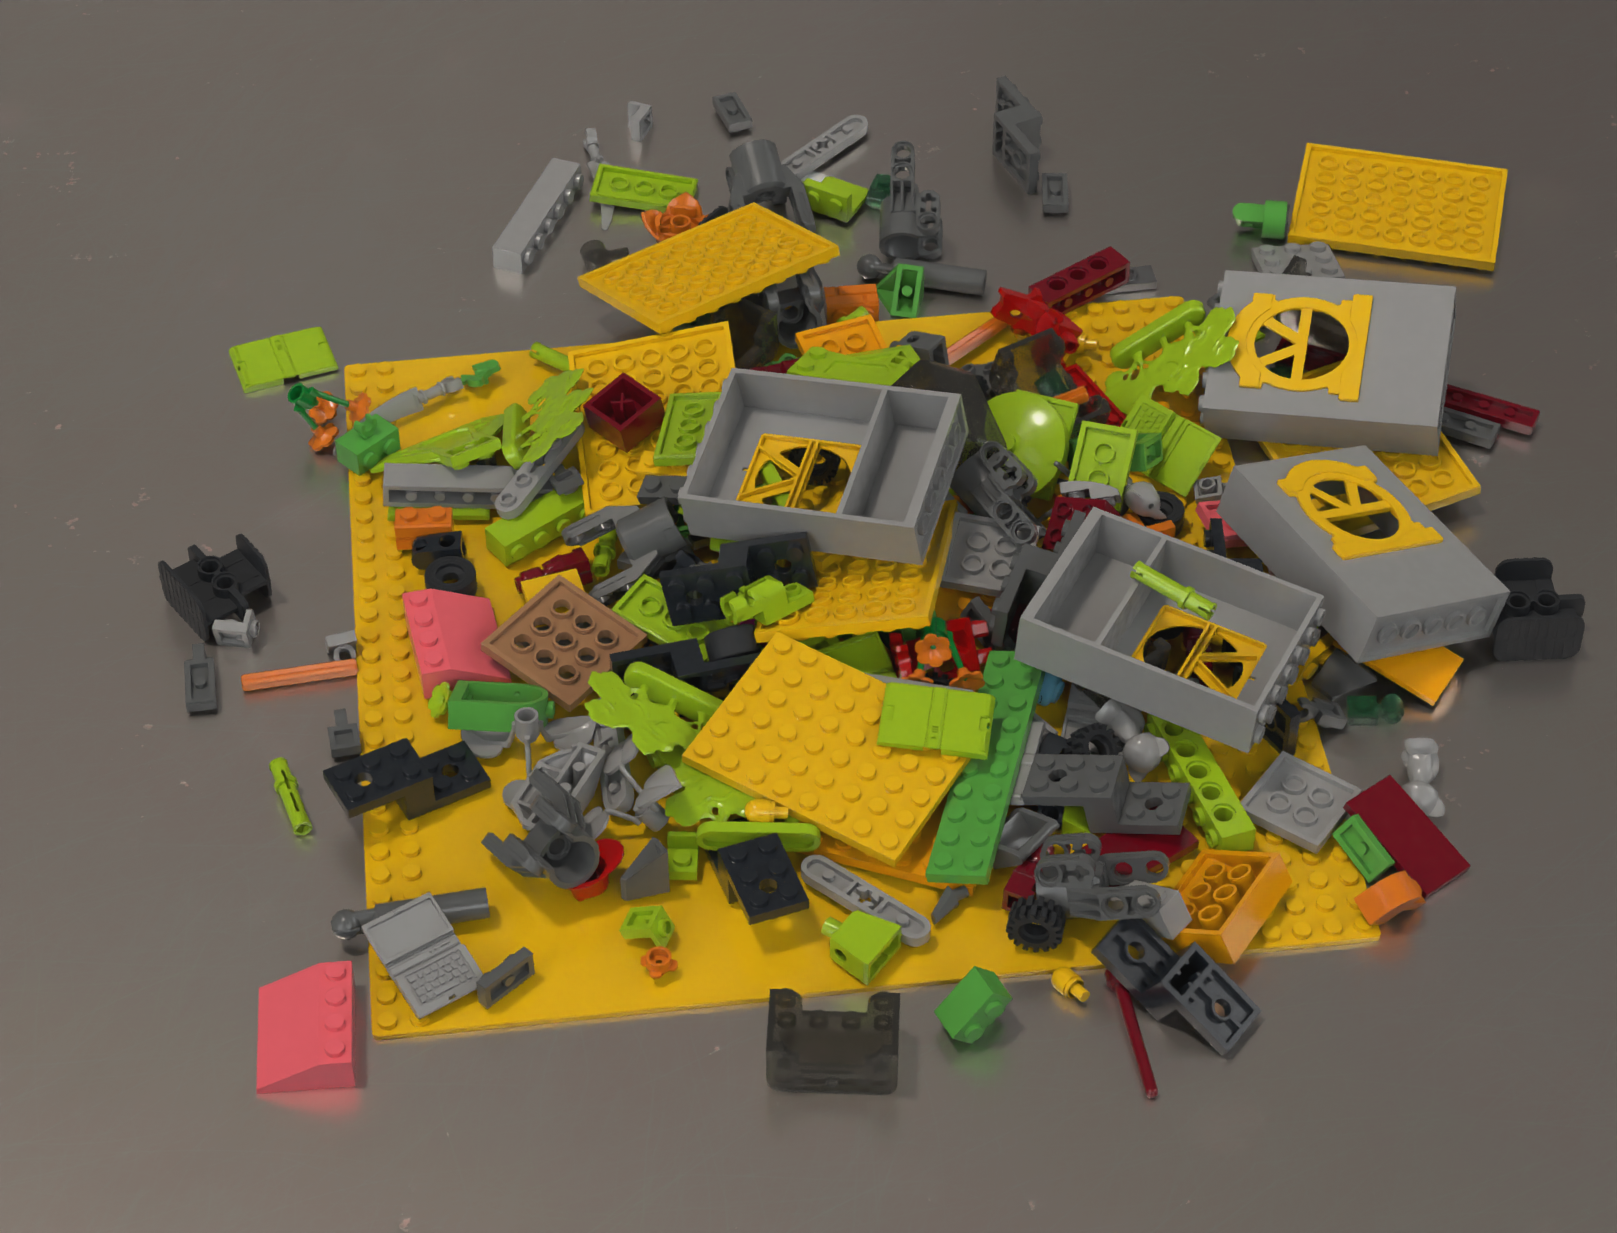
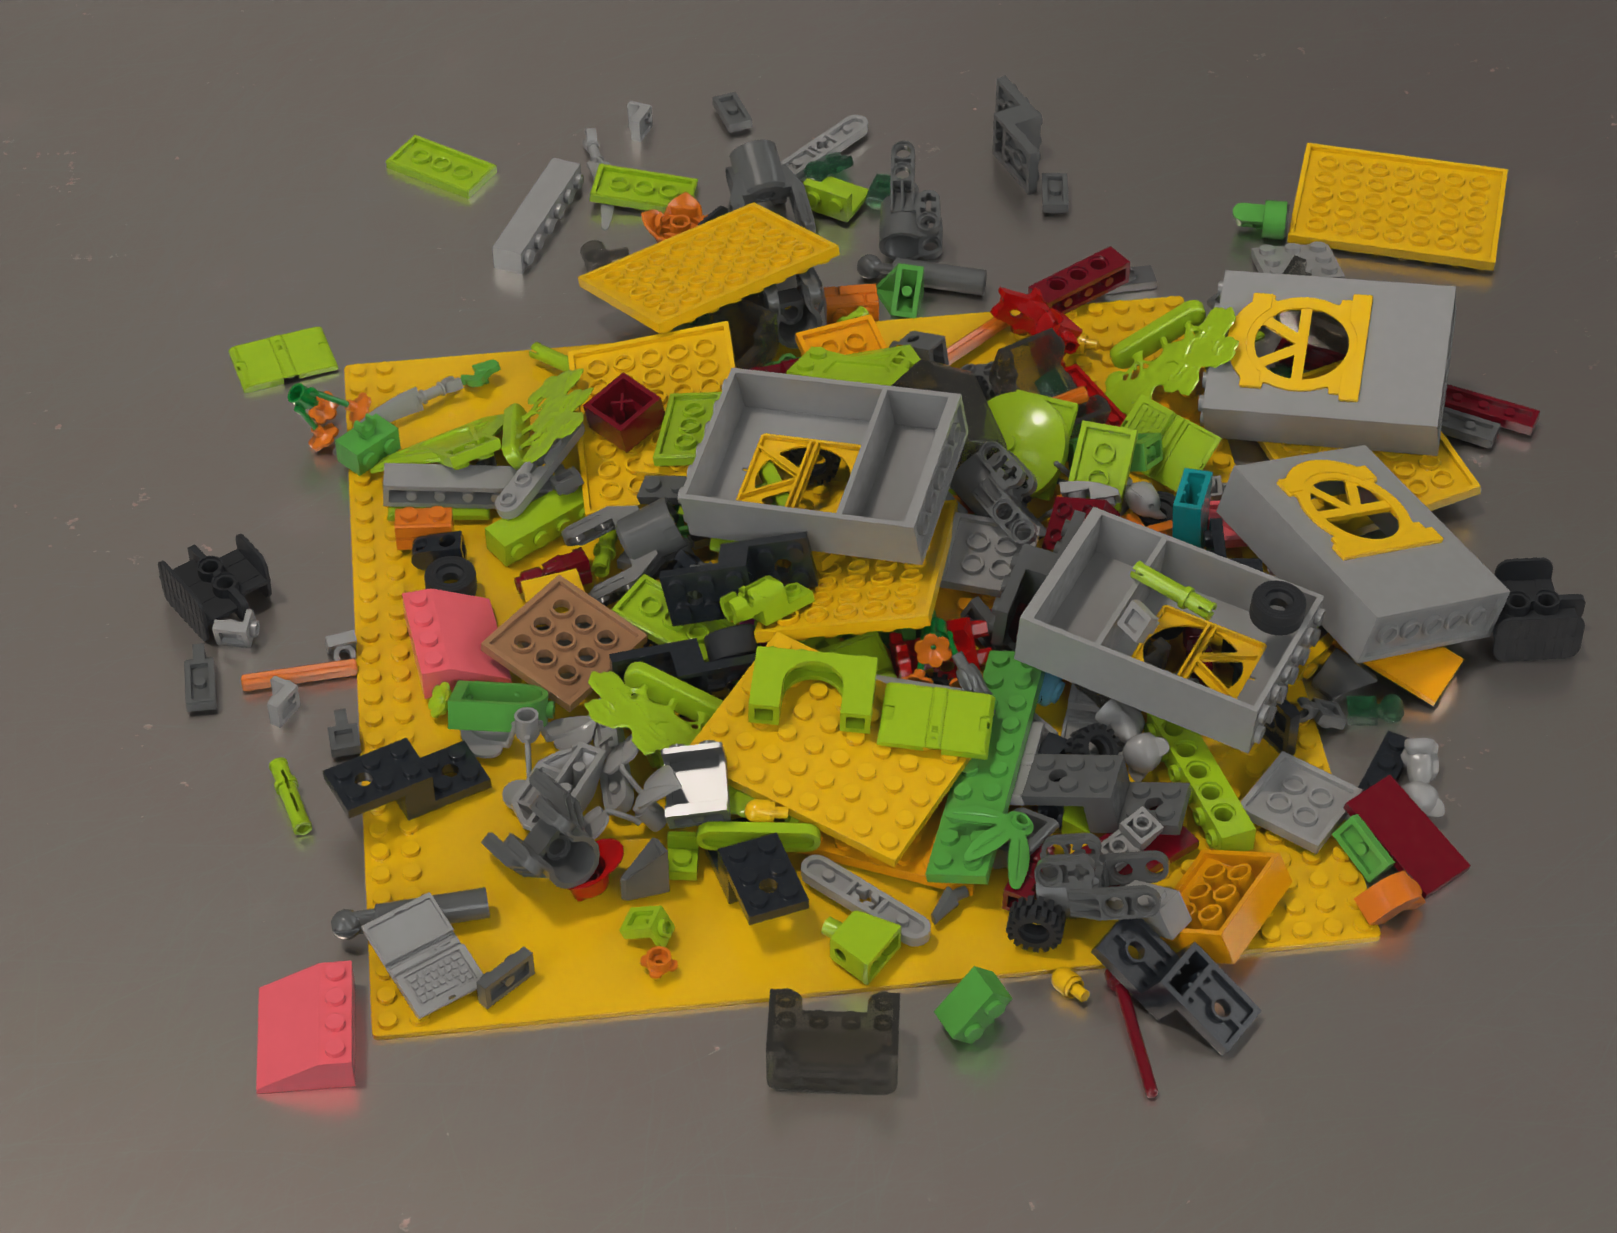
(283, 701): none -> light grey bracket
(441, 166): none -> lime tile
(704, 784): none -> panel
(781, 668): none -> lime arch
(832, 165): none -> clear green plate
(969, 675): none -> dark grey piece
(1010, 827): none -> bright green plant
(1133, 835): none -> light grey slope
(1138, 621): none -> light grey tile
(1192, 506): none -> teal slope
(1277, 621): none -> black tyre
(1386, 761): none -> black plate

